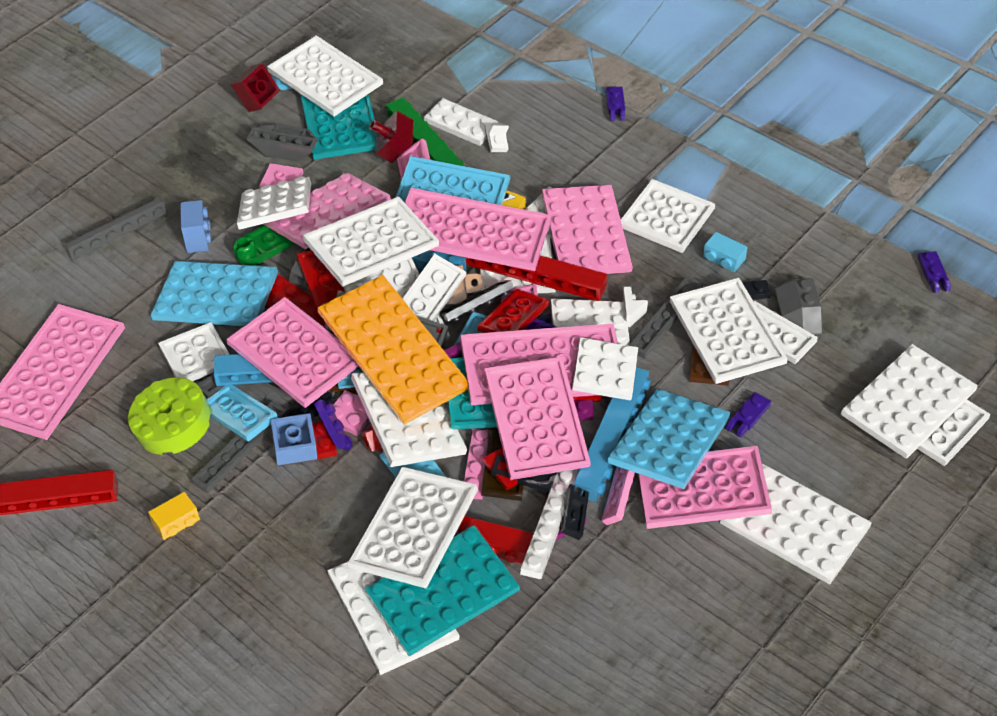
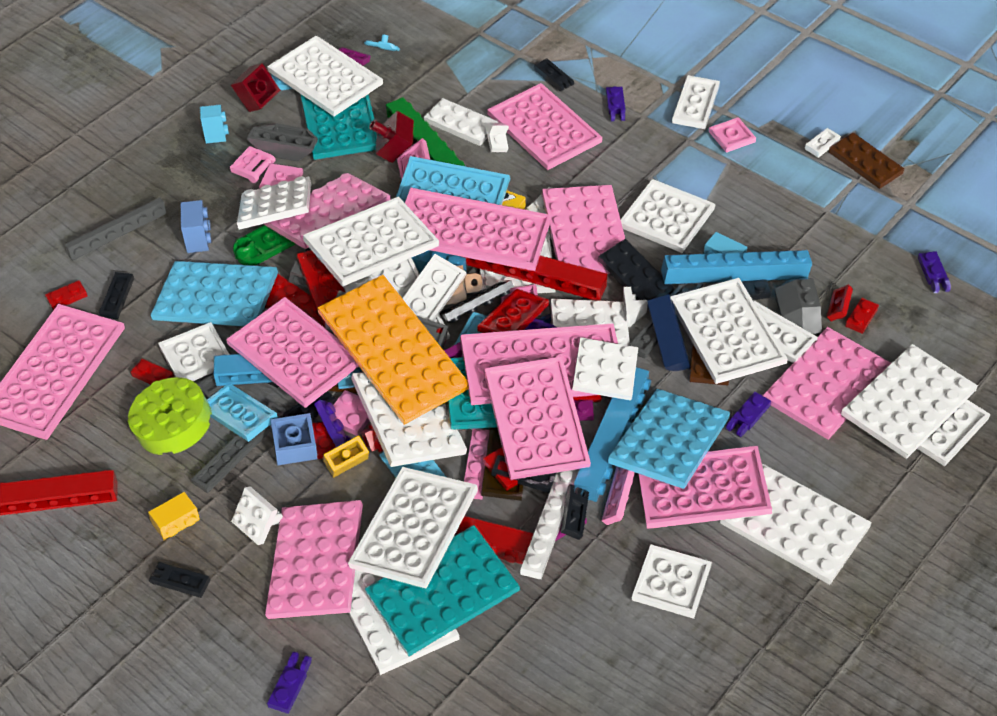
(66, 295): none -> red plate
(116, 295): none -> black plate
(150, 372): none -> red plate
(180, 579): none -> black hinge
(213, 123): none -> medium azure brick
(248, 160): none -> bright pink plate
(255, 515): none -> white plate
(289, 684): none -> dark purple hinge
(313, 560): none -> bright pink plate
(346, 456): none -> yellow brick
(359, 57): none -> magenta plate
(383, 44): none -> medium azure piece
(545, 126): none -> bright pink plate
(553, 75): none -> black hinge
(634, 271): none -> black plate
(668, 333): none -> dark blue brick
(671, 581): none -> white plate
(696, 102): none -> white plate
(729, 266): none -> dark azure brick
(732, 134): none -> bright pink plate
(822, 142): none -> white plate
(825, 382): none -> bright pink plate
(839, 303): none -> red plate
(862, 315): none -> red plate
(866, 160): none -> reddish brown plate

